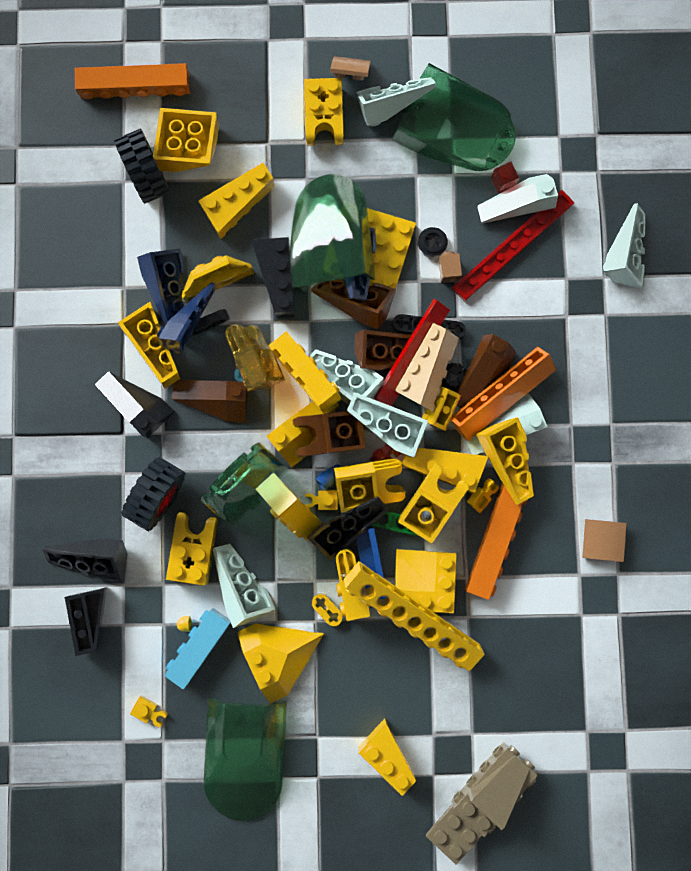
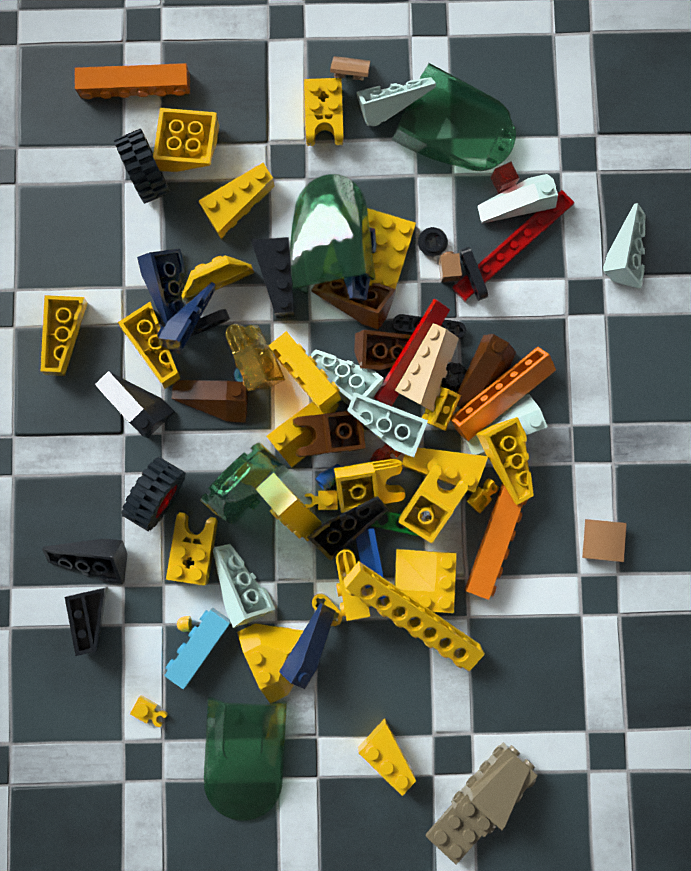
(60, 330): none -> yellow wedge
(308, 650): none -> dark blue wedge
(473, 273): none -> black beam

